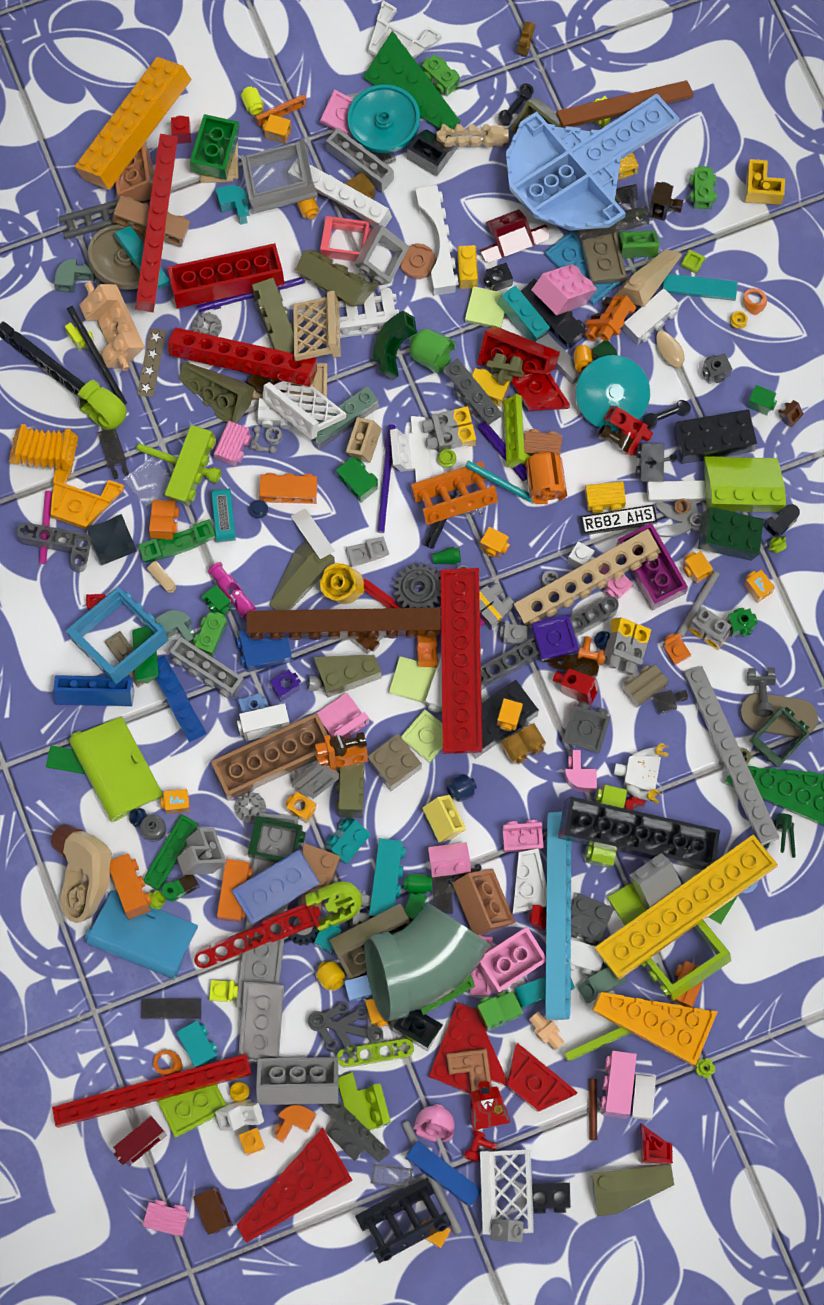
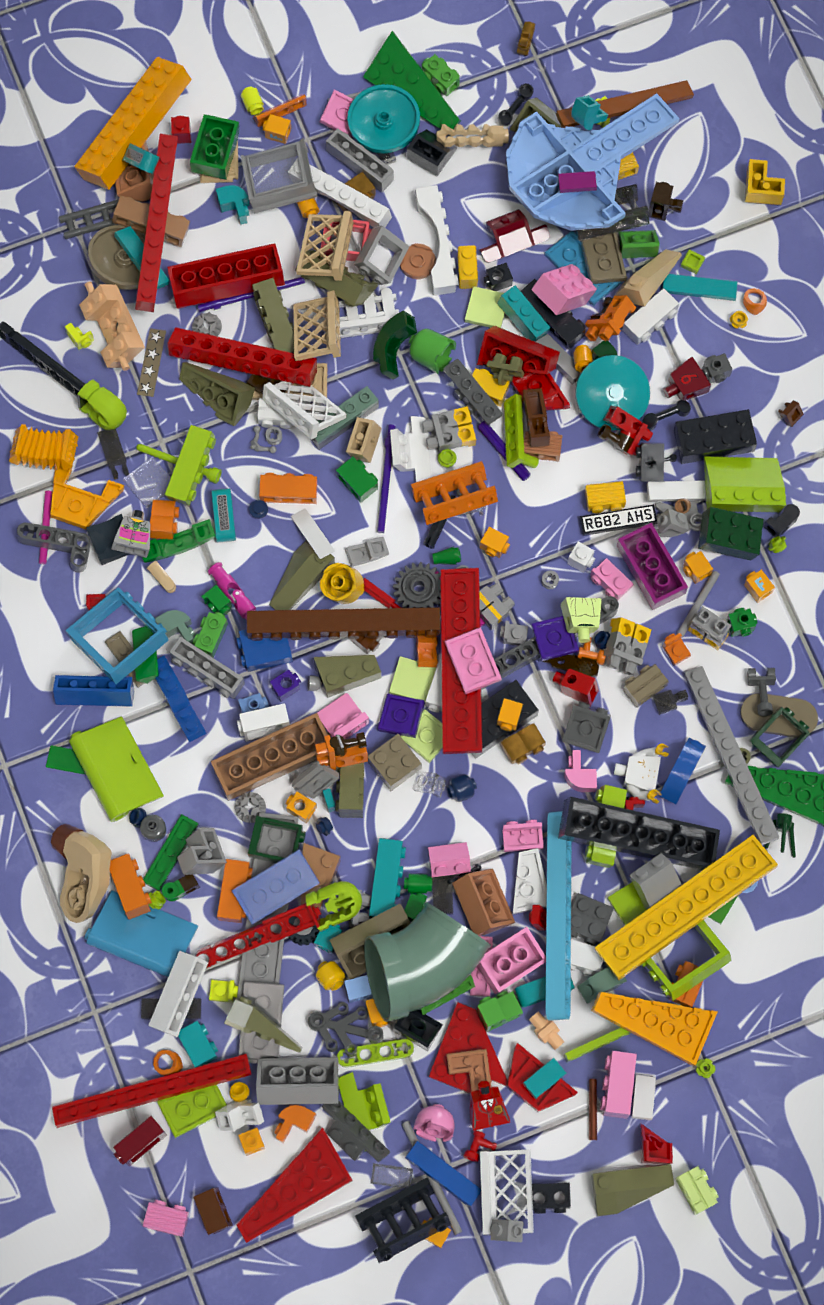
(69, 273): sand green brick -> none
(95, 353): black piece -> none
(133, 535): none -> torso
(141, 158): none -> teal beam
(175, 801): light orange brick -> none
(178, 990): none -> white brick
(232, 443): bright pink brick -> none
(250, 1018): none -> olive wedge
(324, 826): none -> dark blue plate
(329, 800): none -> teal tile
(339, 251): none -> tan fence
(347, 839): teal bracket -> none
(383, 30): white wing -> none
(401, 715): none -> dark purple tile
(429, 783): none -> clear bracket
(444, 818): light yellow brick -> none
(473, 660): none -> bright pink tile
(497, 480): teal bar -> none
(536, 418): none -> reddish brown slope
(544, 1078): none -> teal tile
(546, 477): orange cylinder -> none
(576, 577): tan brick -> none
(577, 182): none -> magenta tile
(581, 616): none -> yellowish green torso
(587, 112): none -> teal brick
(670, 349): tan arm -> none
(672, 520): none -> light grey bracket
(682, 770): none -> blue arch
(687, 381): none -> dark red torso
(697, 1190): none -> yellowish green brick
(703, 183): bright green brick -> none
(762, 400): green brick -> none

